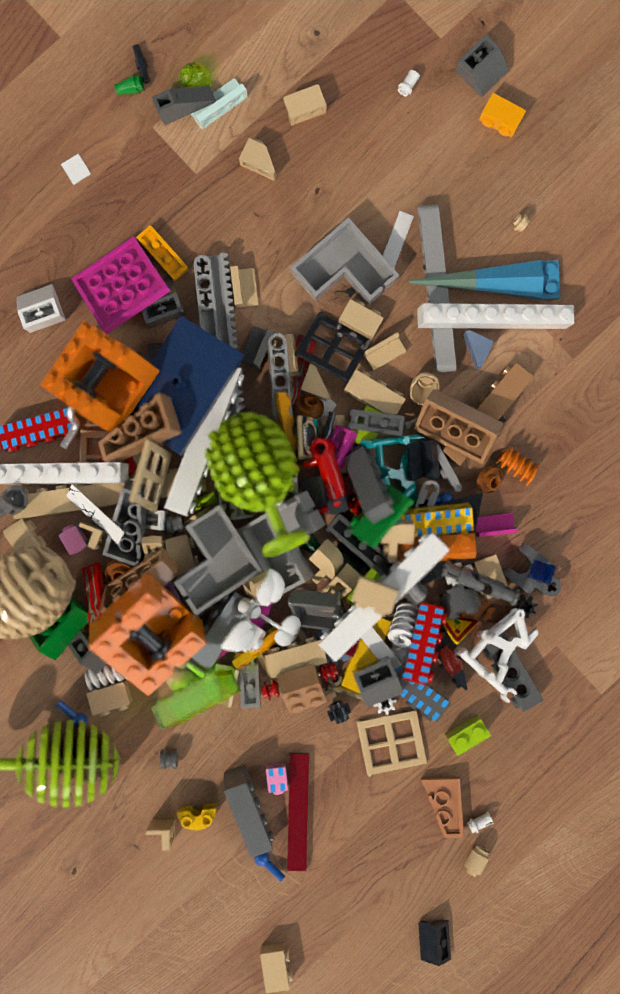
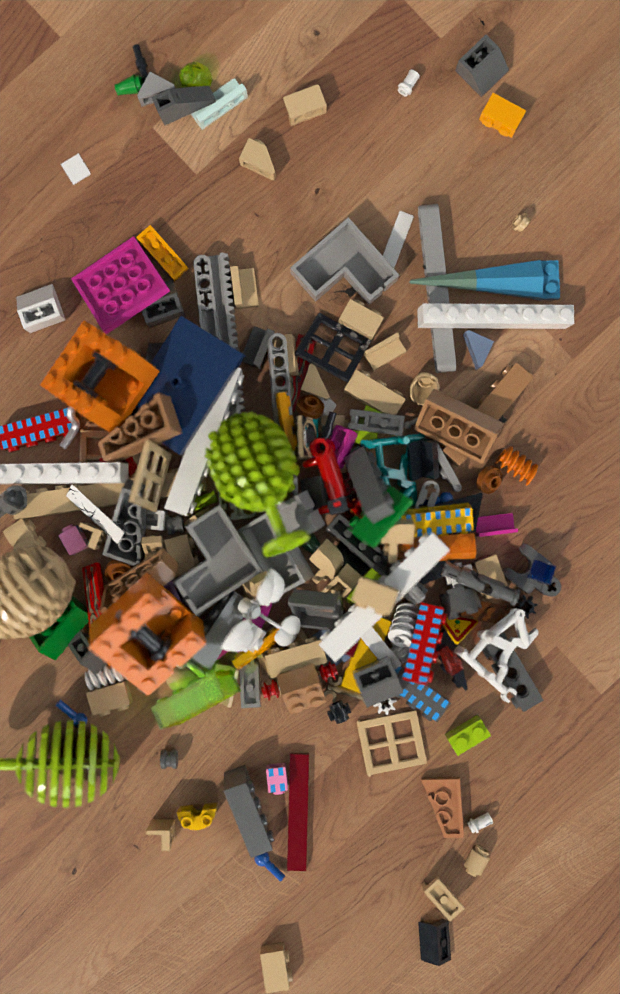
(152, 86): none -> light grey slope
(443, 898): none -> tan panel

